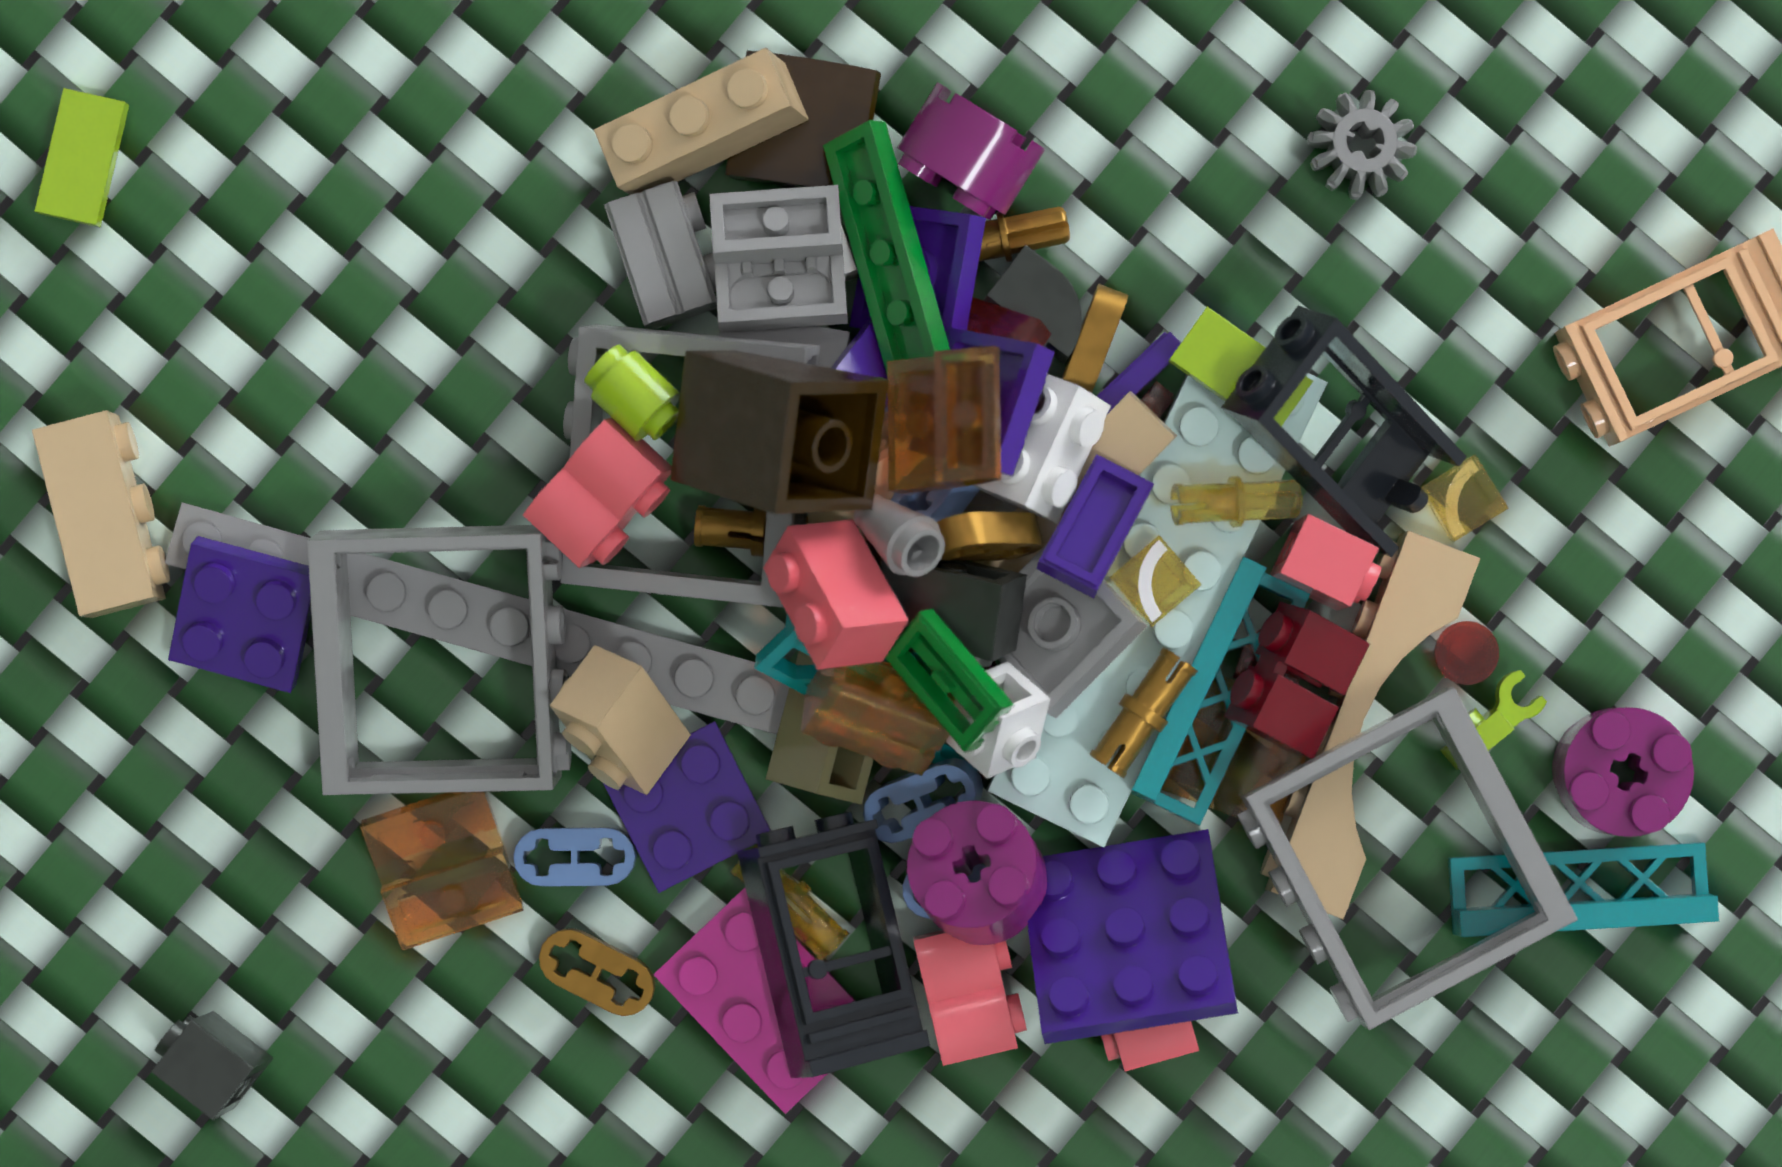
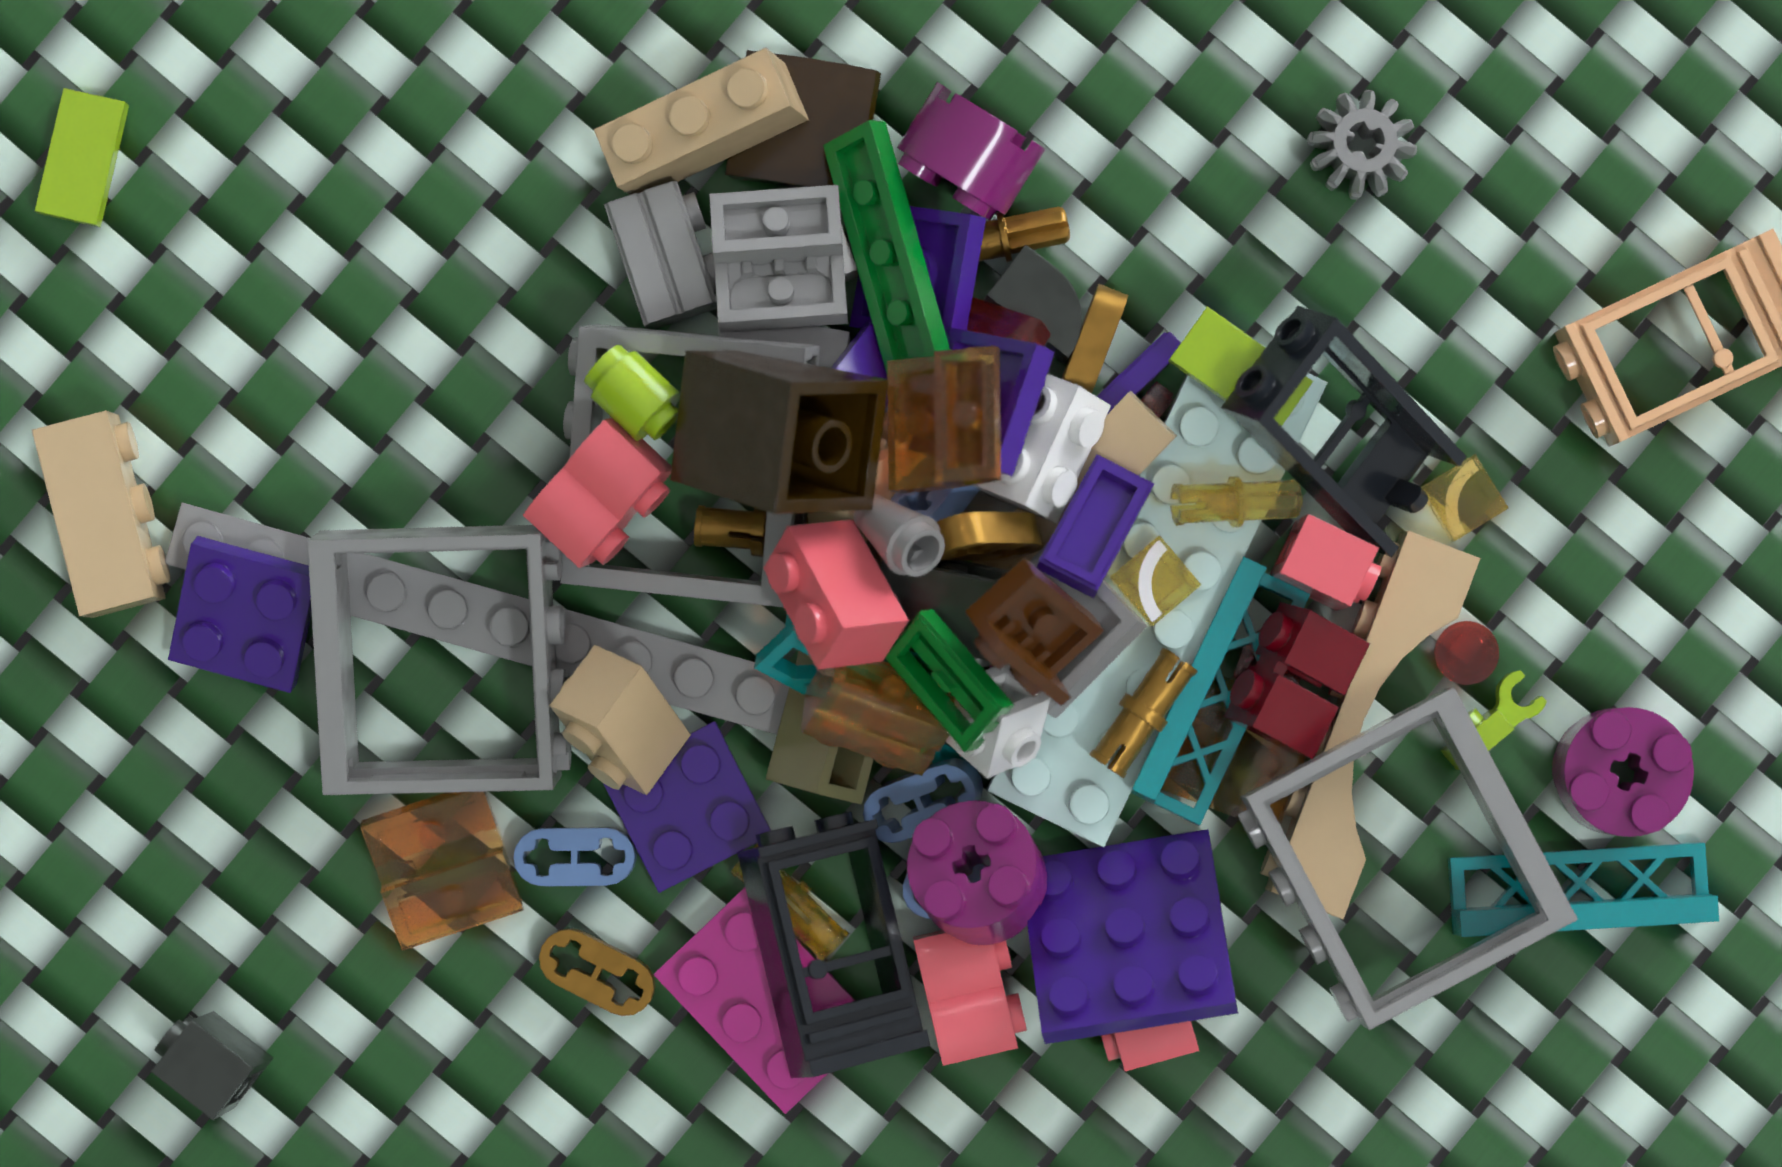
(1032, 629): none -> reddish brown bracket

